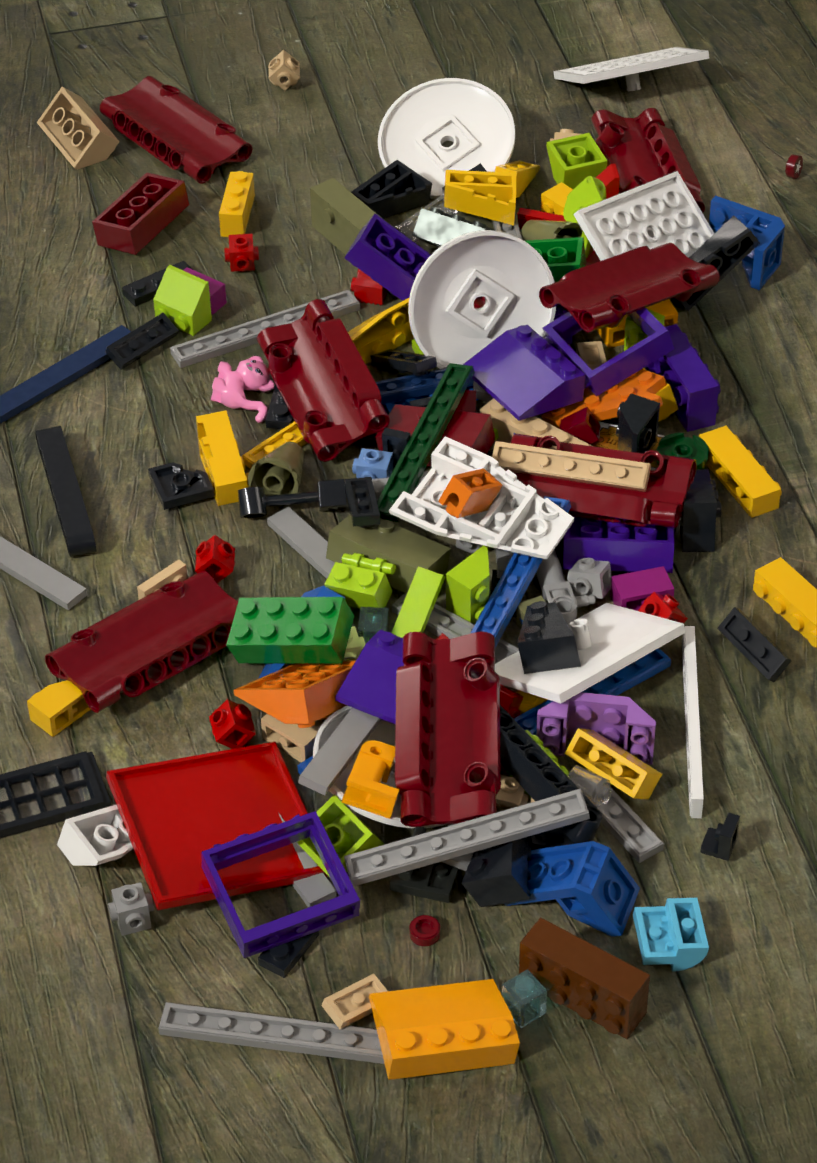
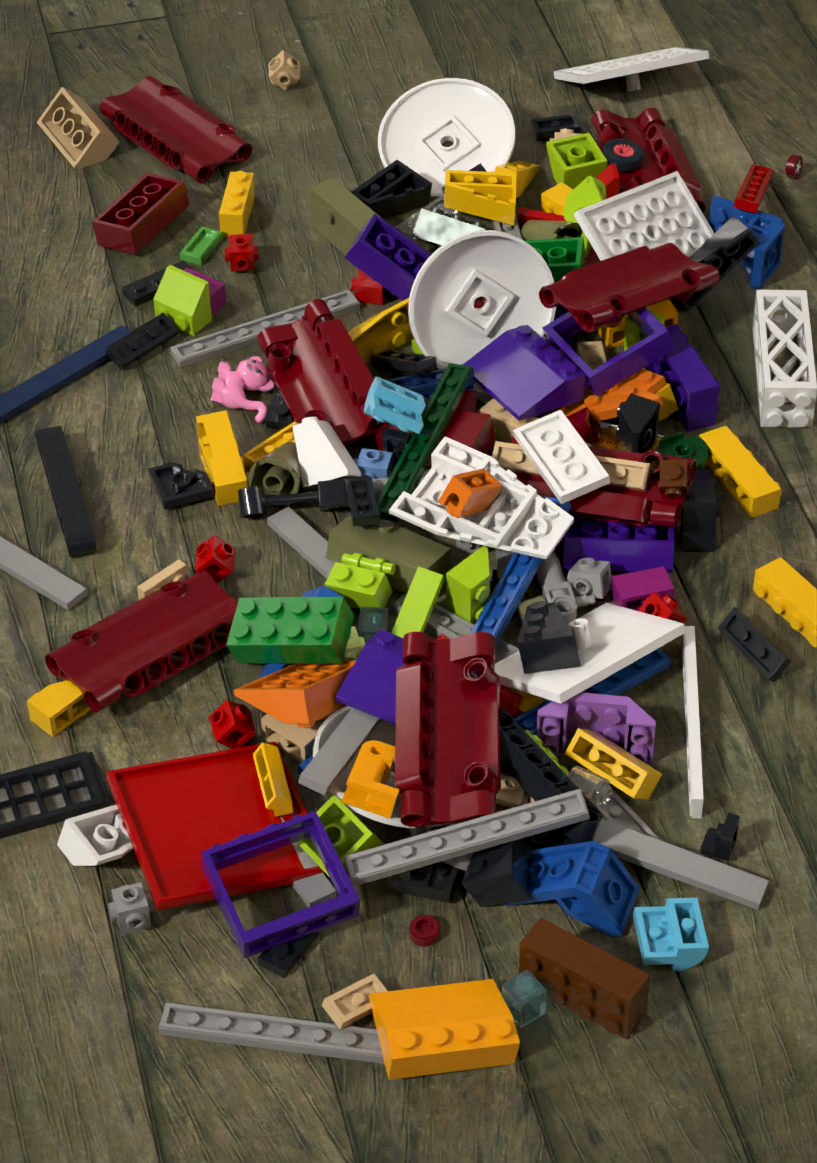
(201, 245): none -> bright green tile
(272, 779): none -> yellow piece
(322, 453): none -> white slope
(395, 405): none -> medium azure brick
(546, 127): none -> black plate
(561, 456): none -> white plate
(623, 153): none -> black bush
(673, 477): none -> reddish brown bracket
(682, 864): none -> light grey tile
(753, 188): none -> red tile
(783, 387): none -> white piece

